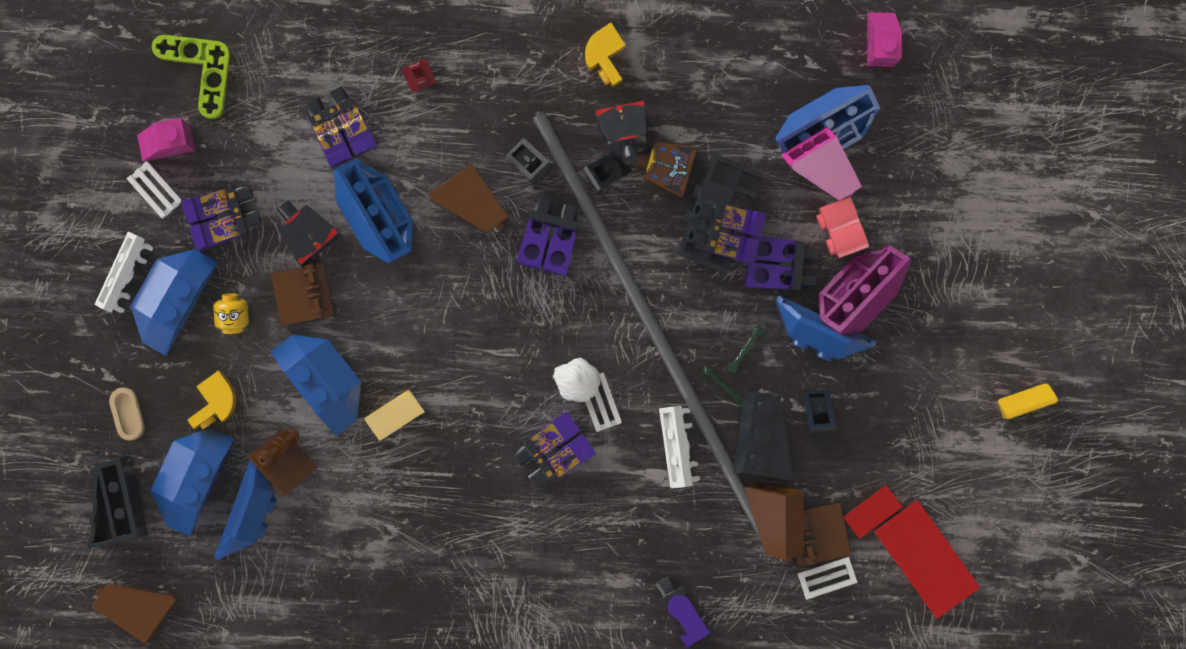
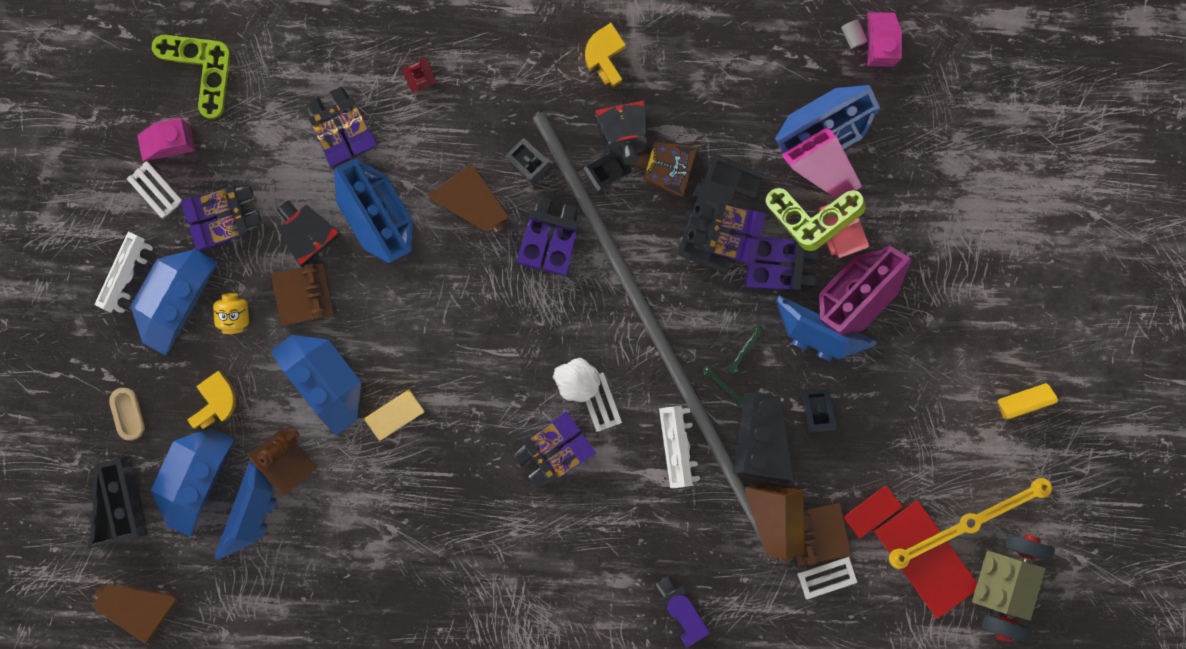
(809, 225): none -> lime beam
(854, 34): none -> light grey hinge
(1012, 586): none -> olive brick
(1039, 488): none -> yellow piece

